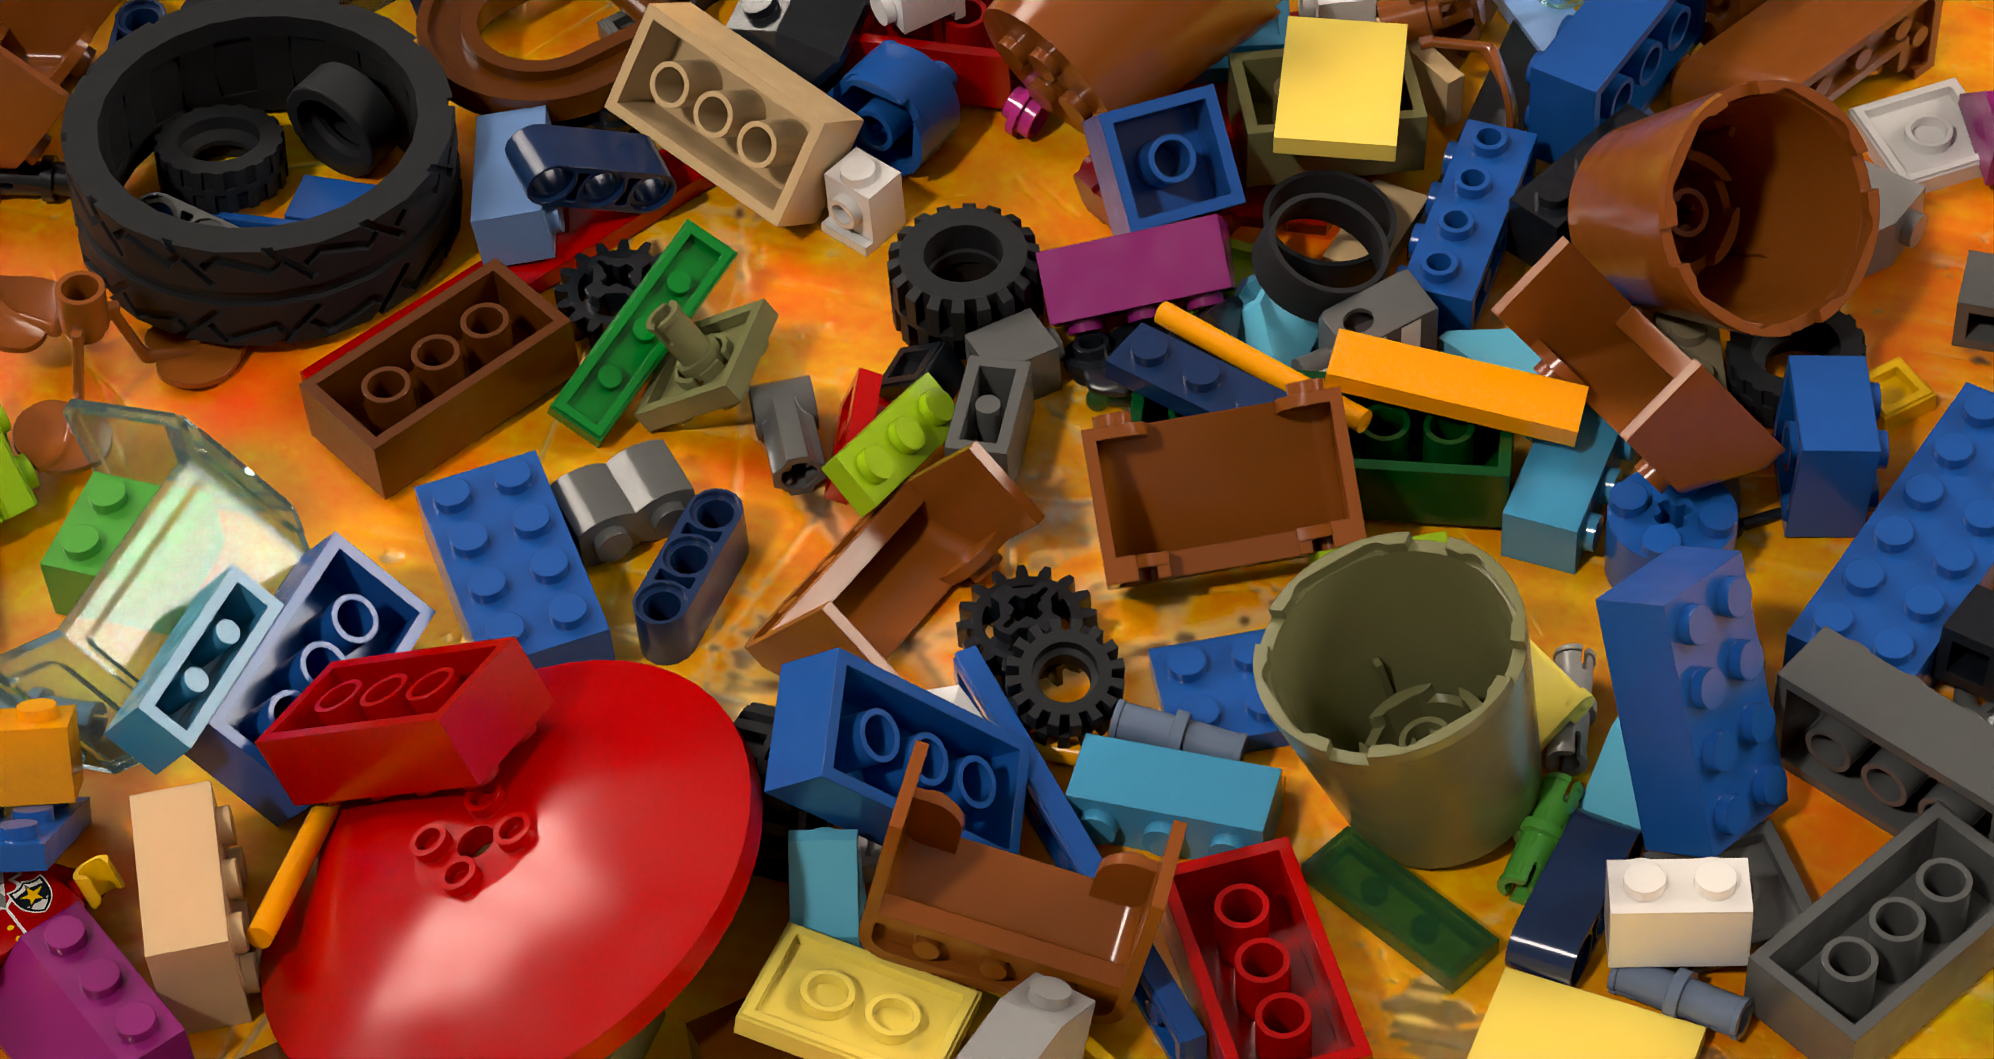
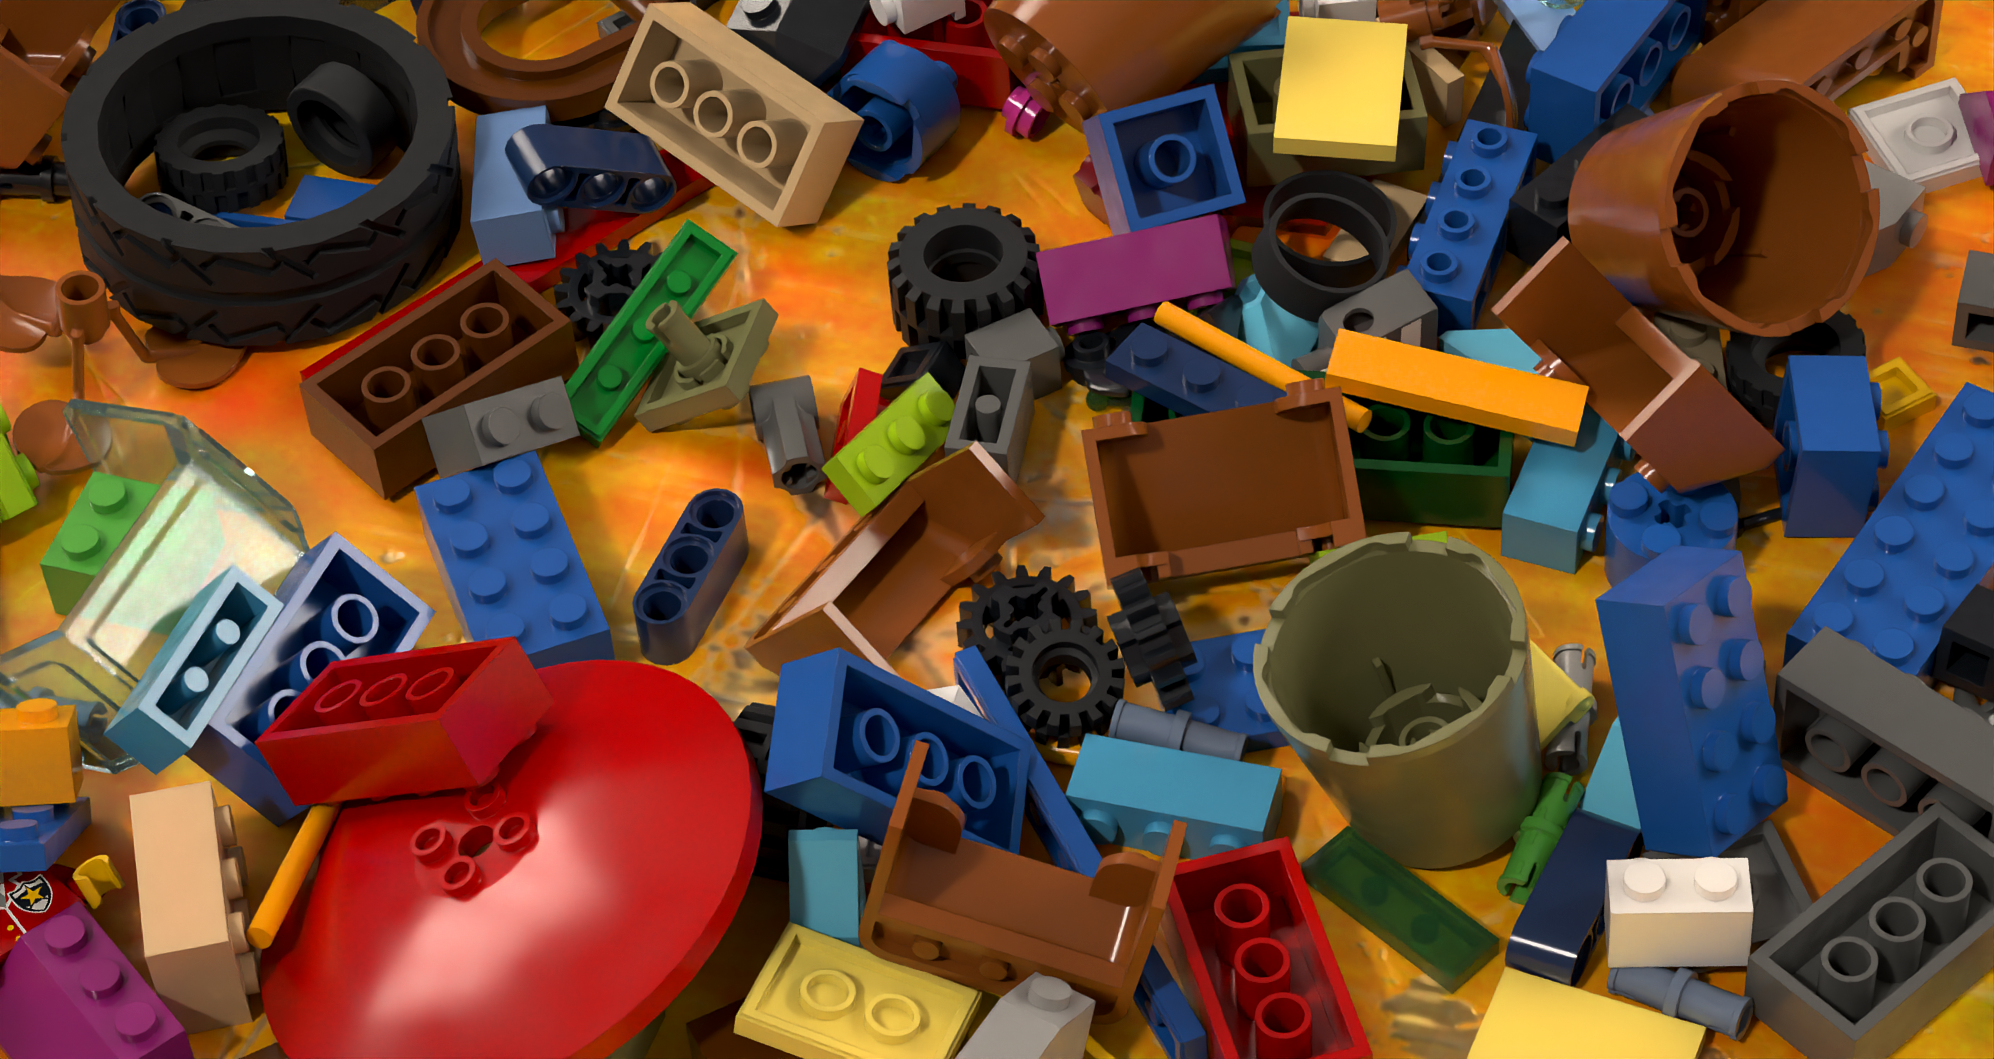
(500, 426): none -> dark grey brick
(623, 501): dark grey brick -> none
(863, 202): white brick -> none
(1152, 639): none -> black gear

